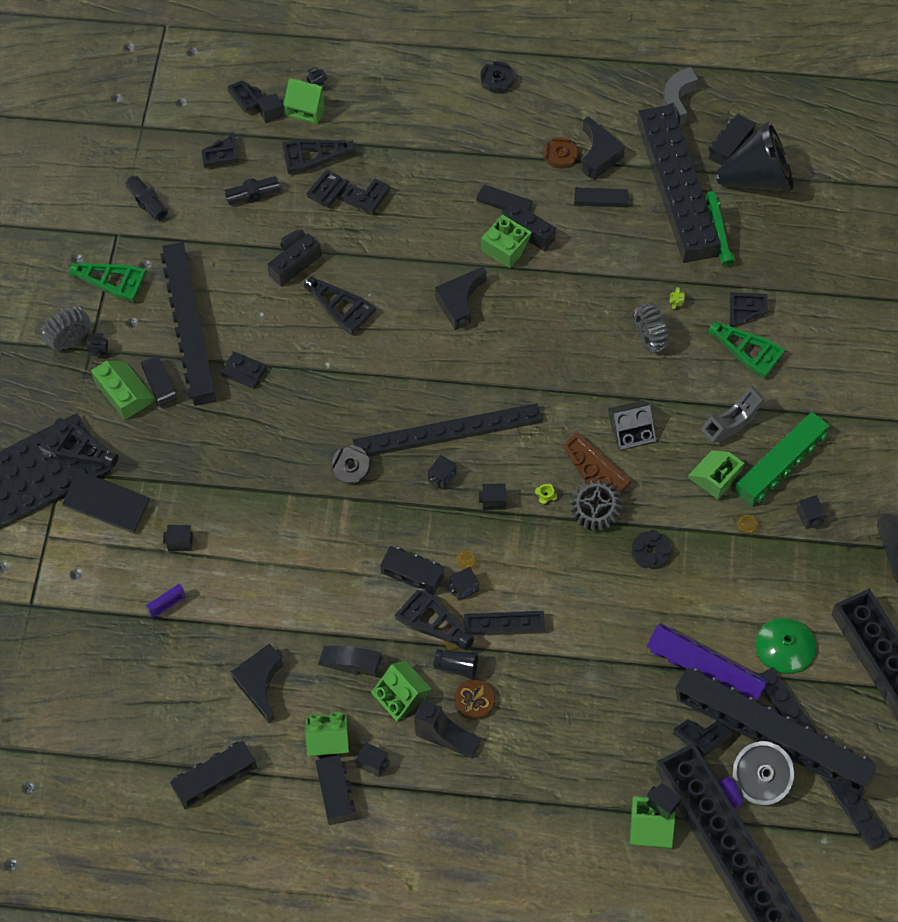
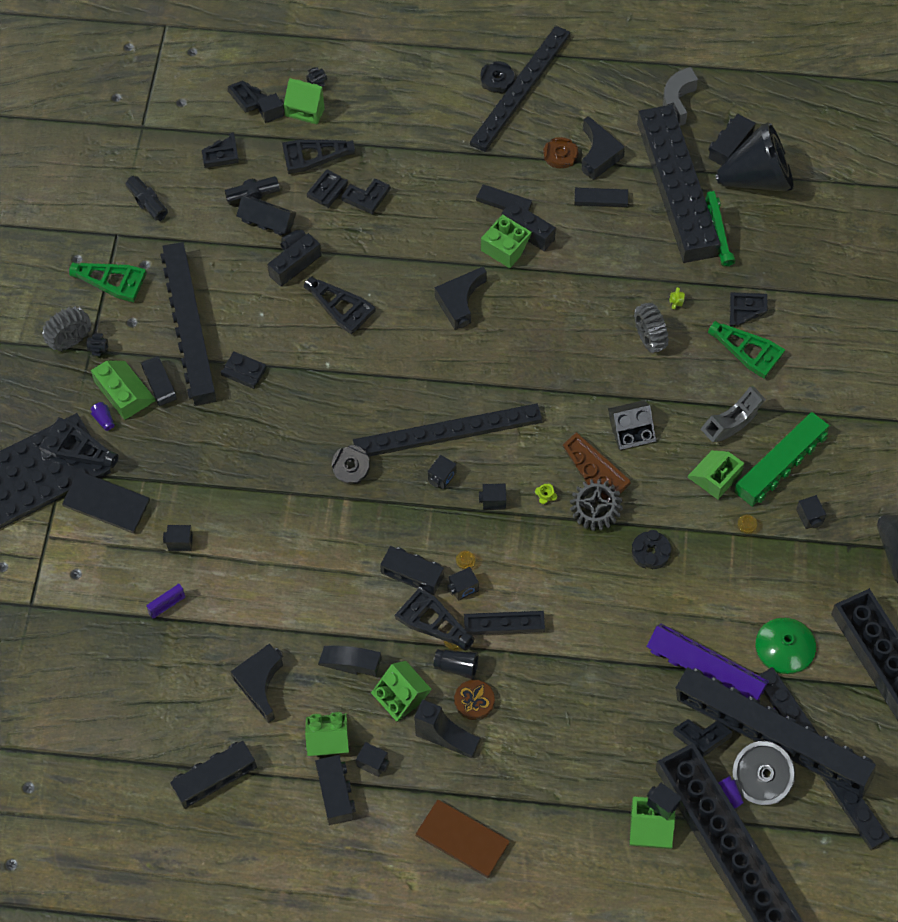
(102, 415): none -> dark purple cone
(266, 215): none -> black brick
(462, 838): none -> reddish brown tile
(519, 89): none -> black plate

